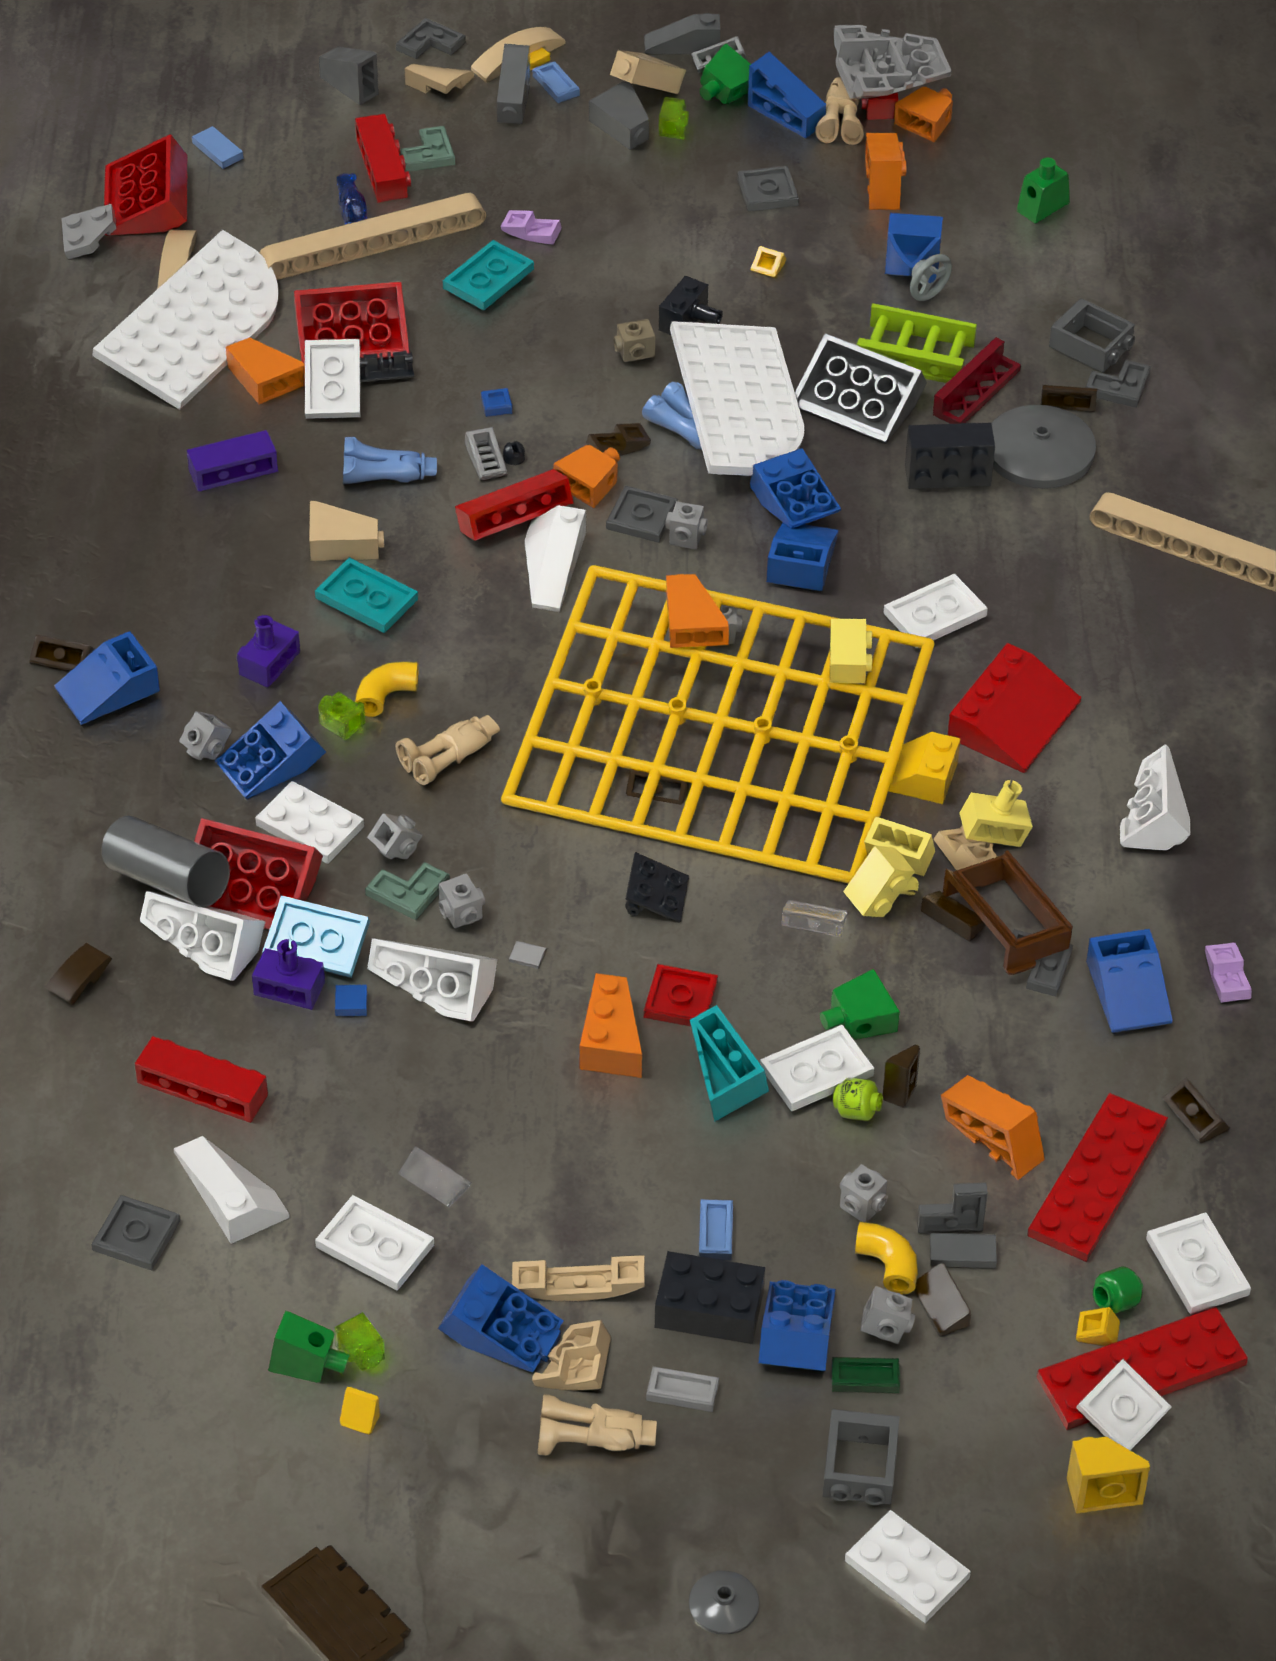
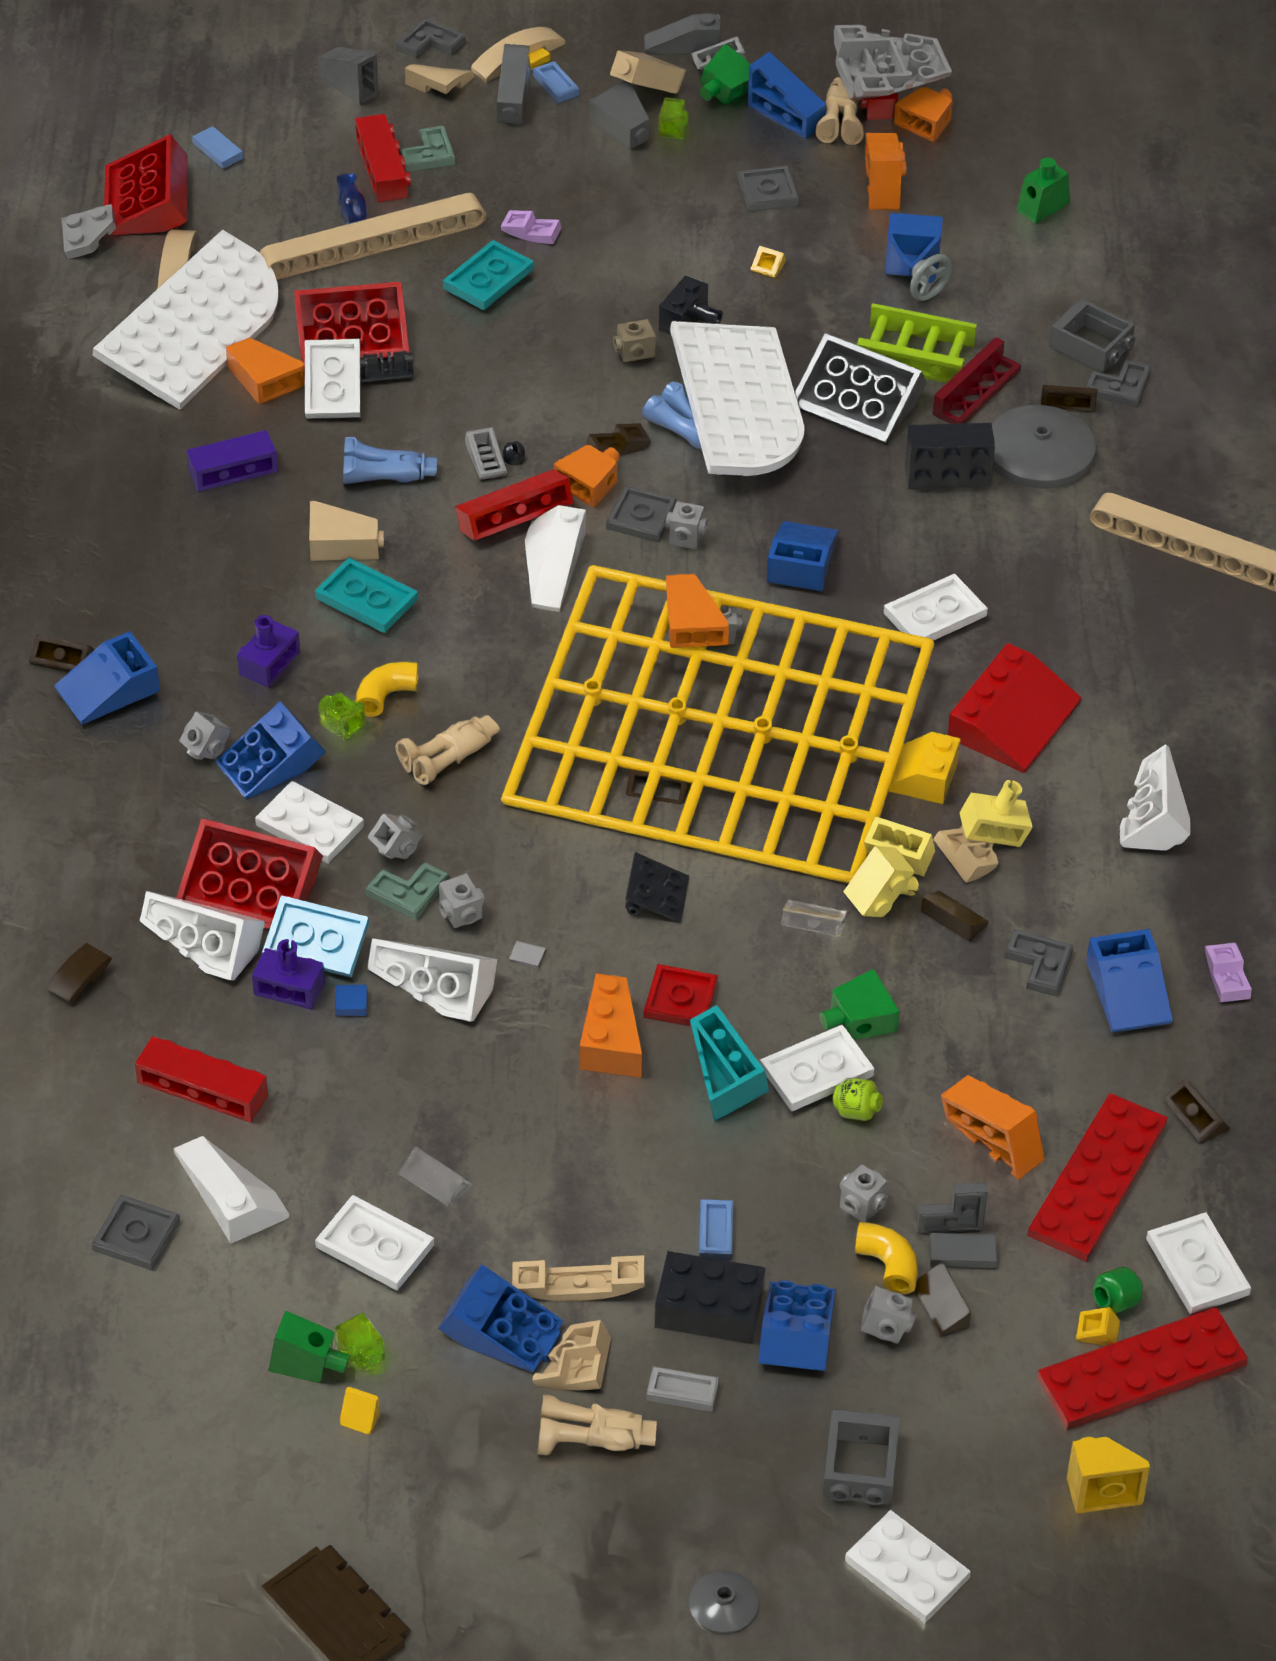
(165, 861): dark grey piece -> none
(496, 402): blue tile -> none
(792, 489): blue slope -> none
(848, 651): light yellow brick -> none
(865, 1375): dark green tile -> none
(901, 1076): dark brown slope -> none
(1020, 952): reddish brown piece -> none
(1123, 1406): white tile -> none

